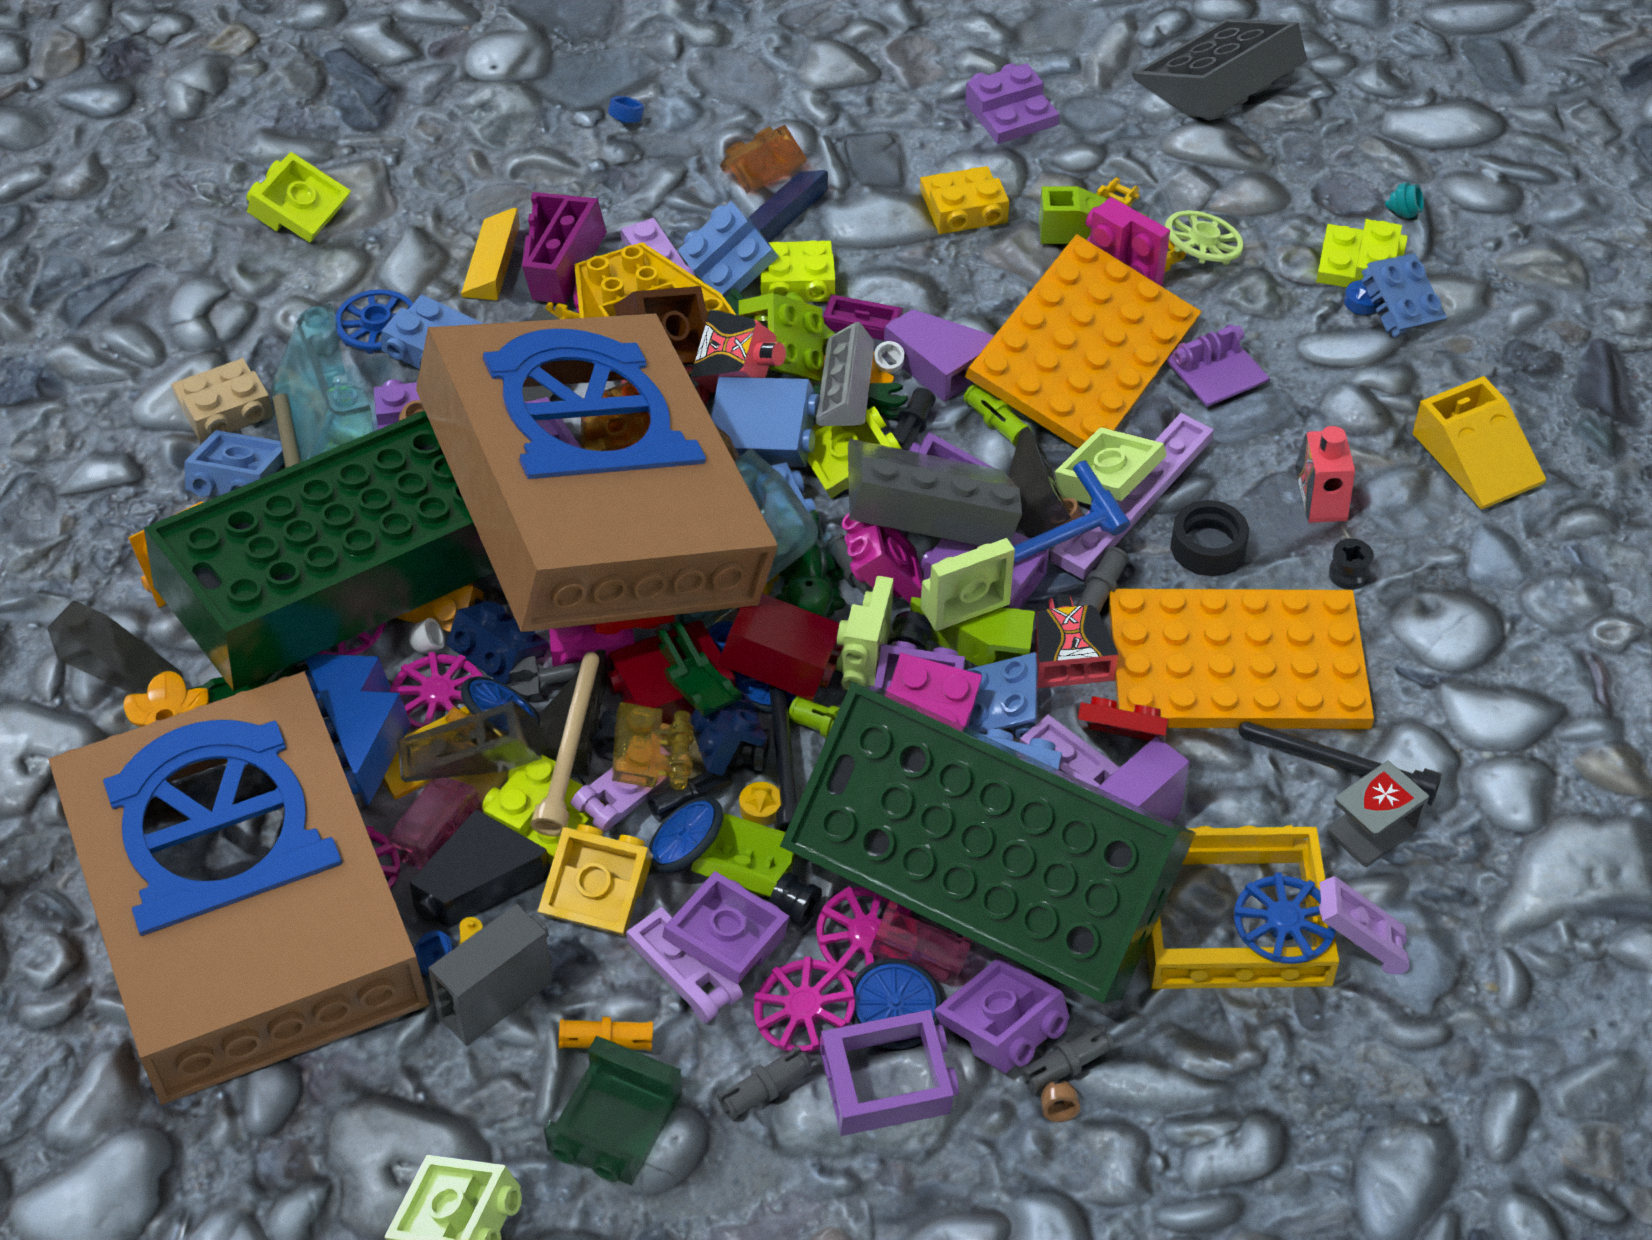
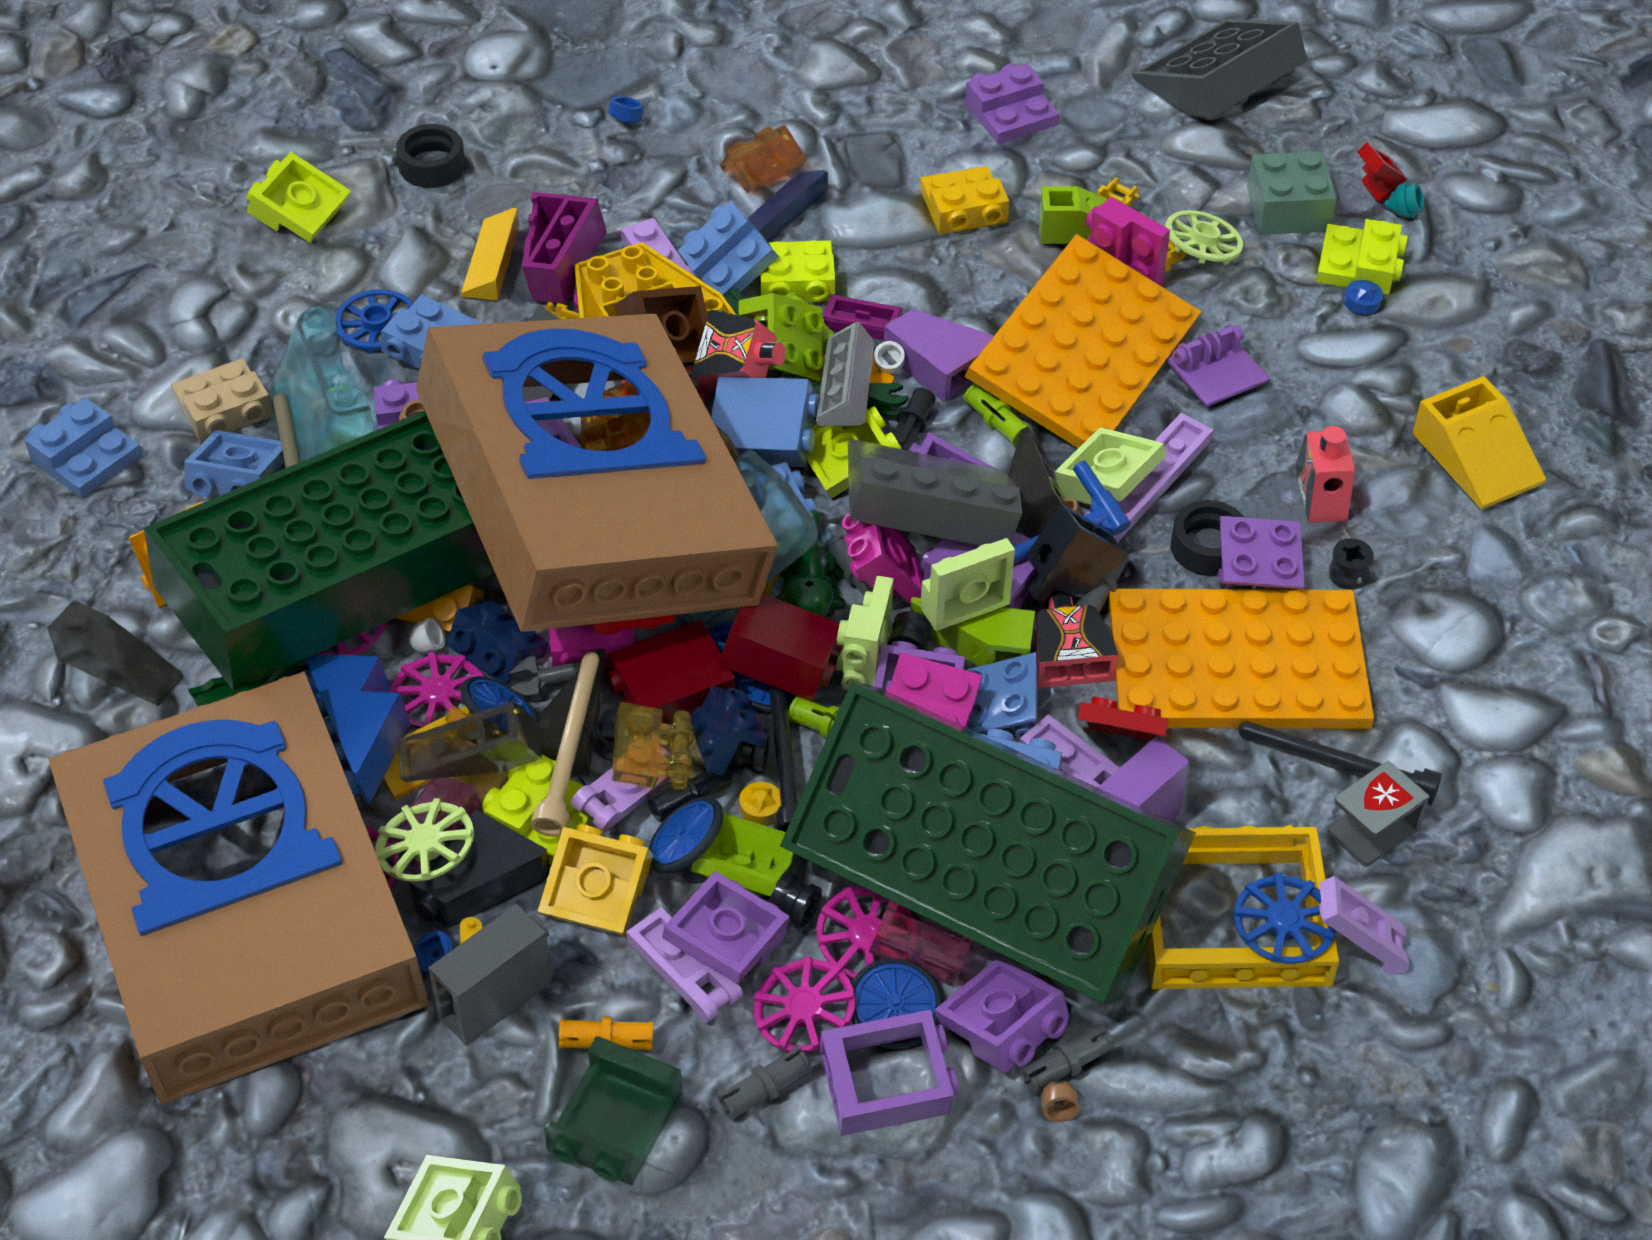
(81, 447): none -> medium blue plate
(164, 699): light orange plate -> none
(424, 840): none -> yellowish green wheel
(430, 138): none -> black tyre
(695, 676): dark green arm -> none
(1072, 555): none -> black torso
(1261, 554): none -> medium lavender hinge
(1291, 192): none -> sand green brick
(1382, 172): none -> red bracket
(1406, 293): medium blue hinge -> none

